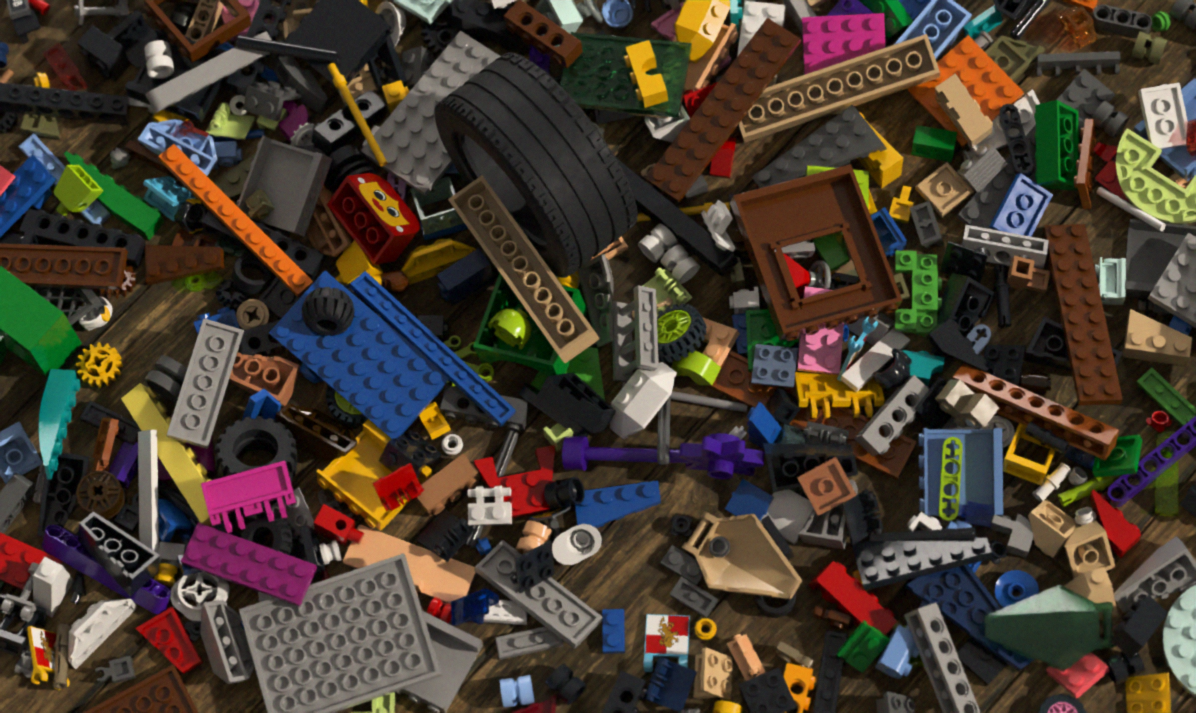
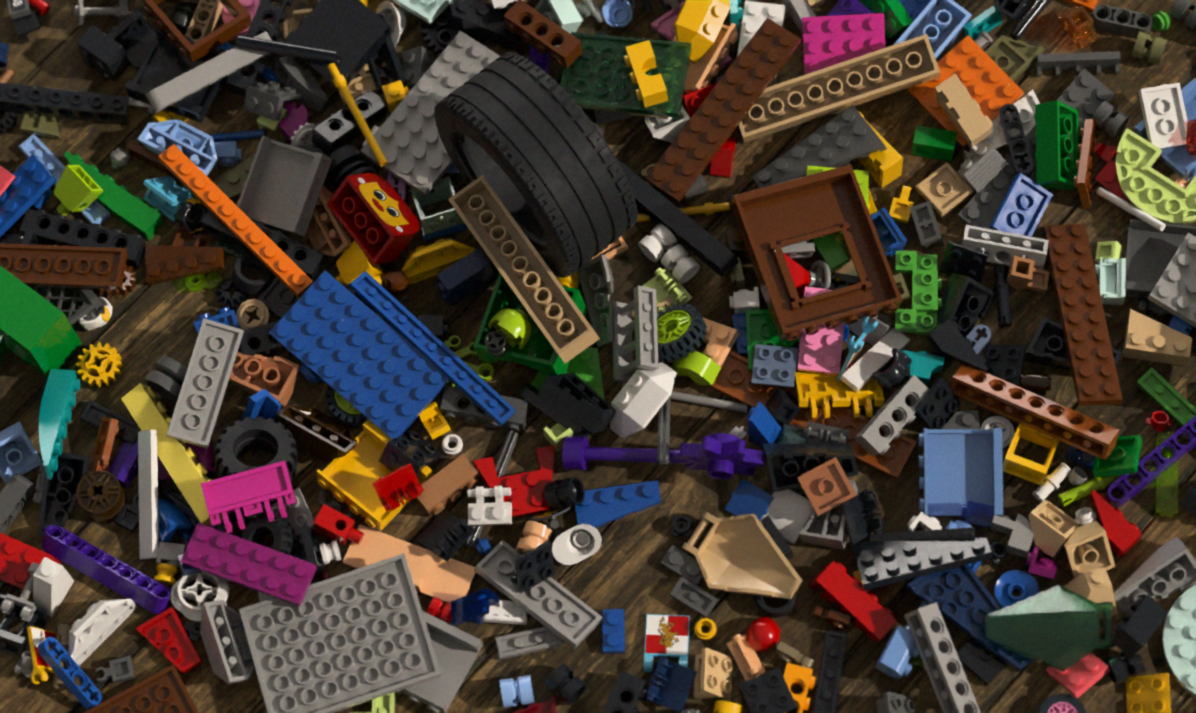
(41, 80): yellow plate -> none
(63, 66): clear red hinge -> none
(72, 670): none -> blue beam
(78, 588): black bar -> none
(118, 553): black wedge -> none
(159, 59): white wheel -> none
(190, 128): clear red hand -> none
(229, 124): yellowish green hinge -> none
(234, 100): white plate -> none
(259, 205): olive bracket -> none
(328, 311): black wheel -> none
(494, 339): none -> pearl dark grey wheel
(717, 221): white bracket -> none
(719, 546): dark grey plate -> none
(763, 634): none -> red hair
(863, 646): green plate -> none
(953, 479): lime beam -> none
(965, 406): dark tan brick -> none
(1042, 567): none -> magenta bracket
(1046, 437): black pin -> none
(1107, 250): none -> yellowish green slope

